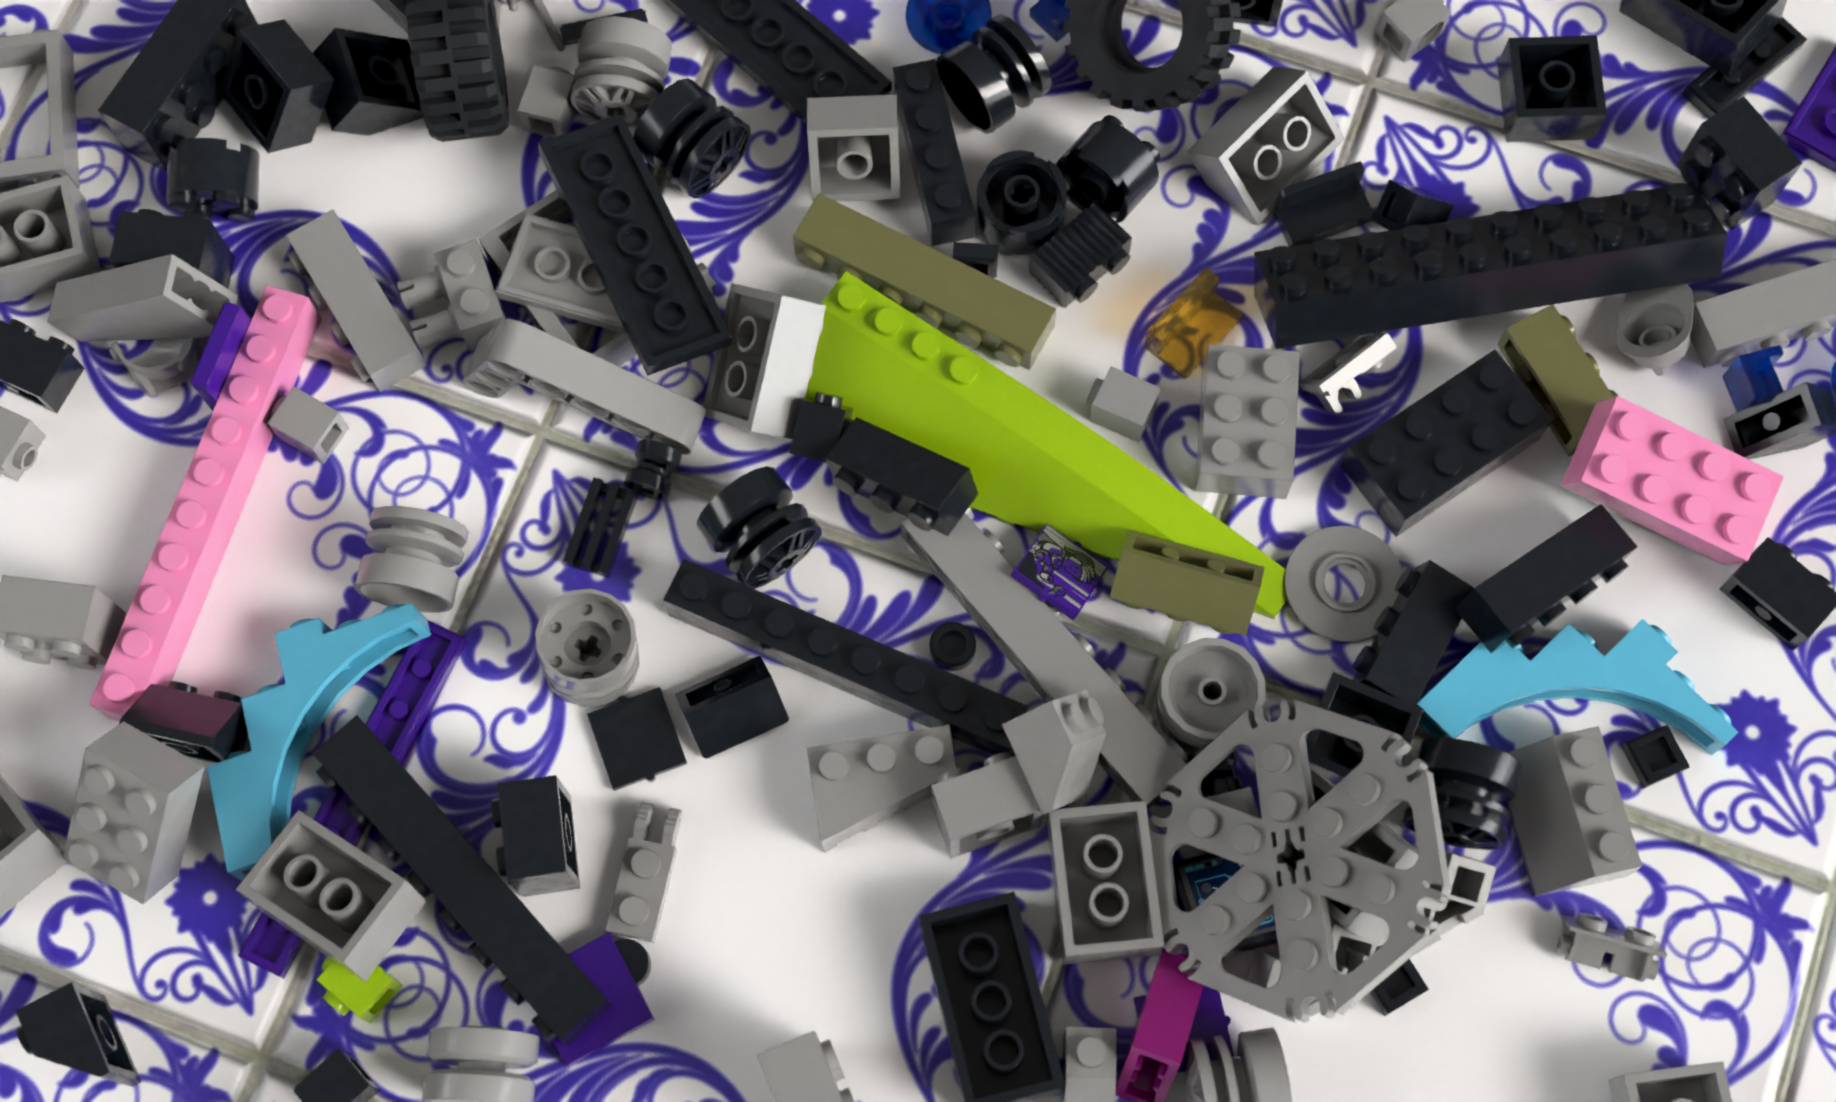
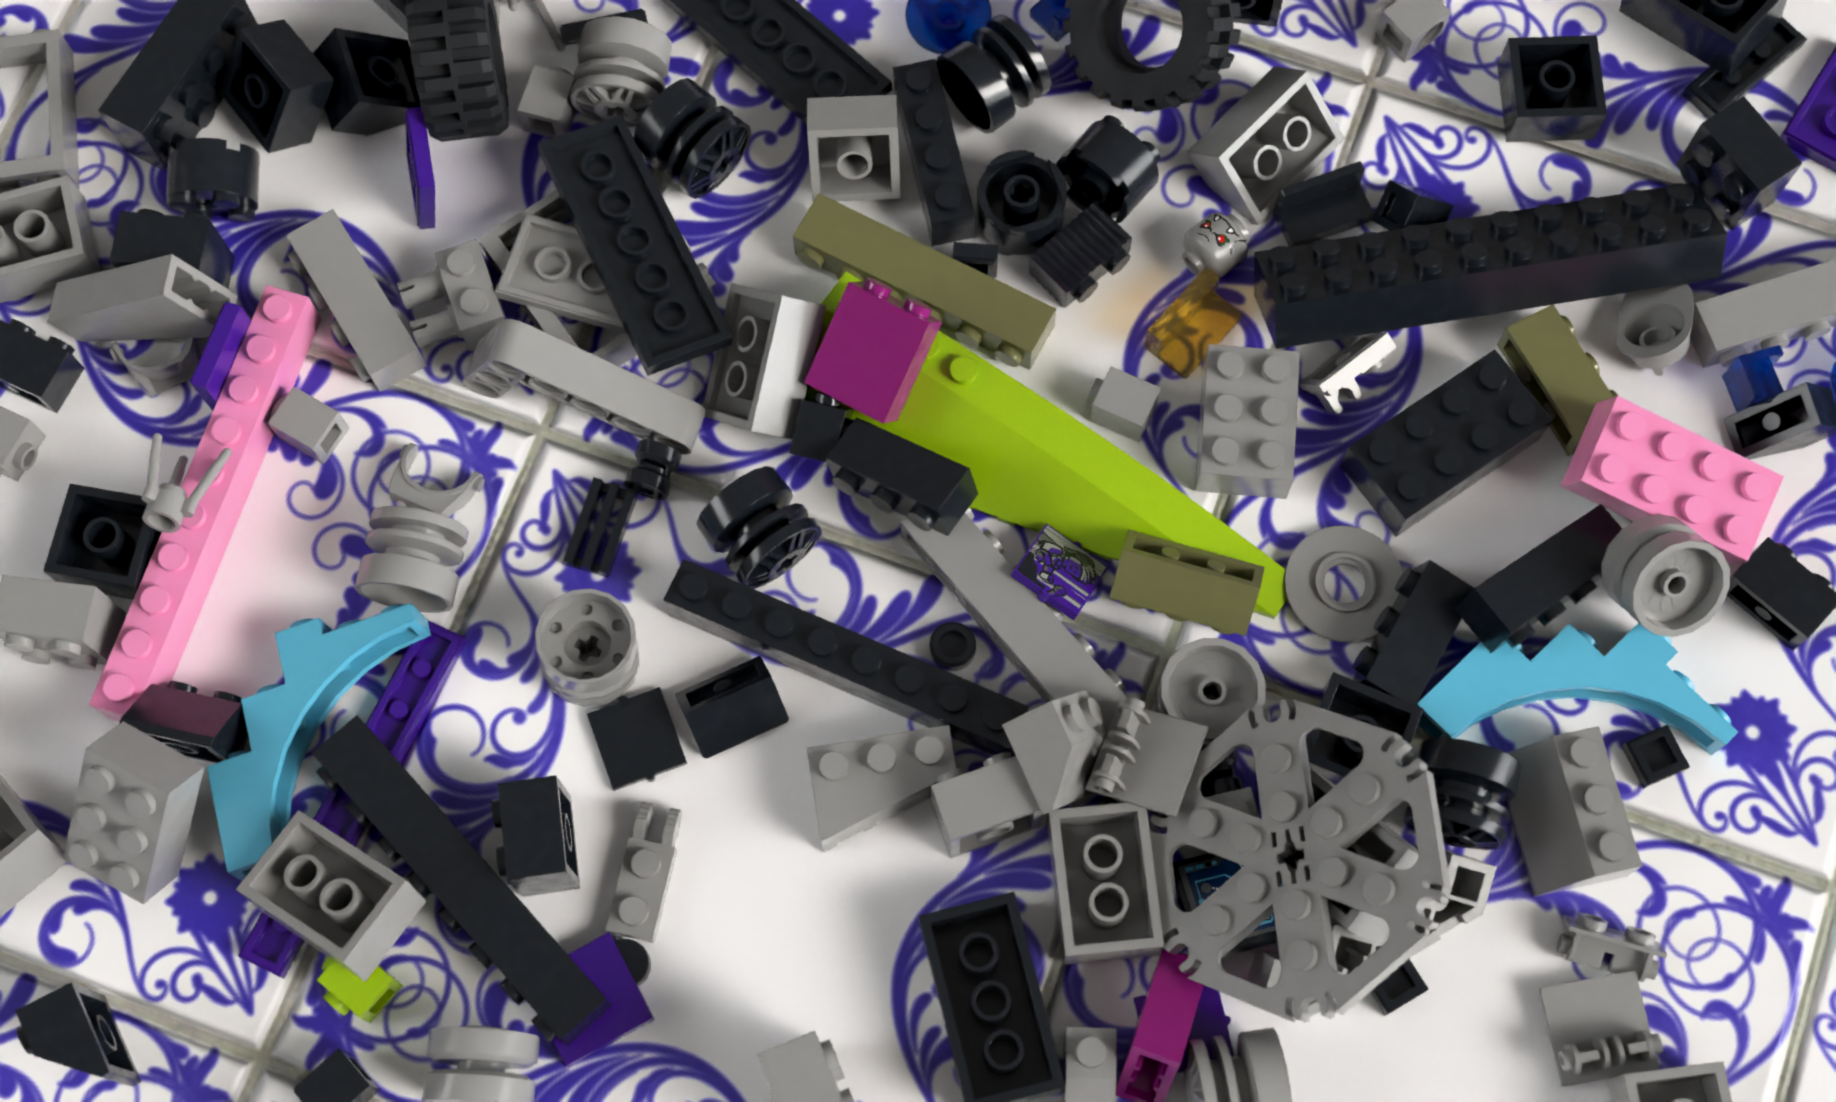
(101, 541): none -> black brick
(168, 502): none -> light grey plant
(415, 496): none -> light grey helmet
(420, 168): none -> dark purple tile
(873, 350): none -> magenta brick
(1146, 758): none -> light grey hinge
(1216, 244): none -> light grey head
(1599, 1028): none -> light grey hinge
(1665, 575): none -> light grey wheel

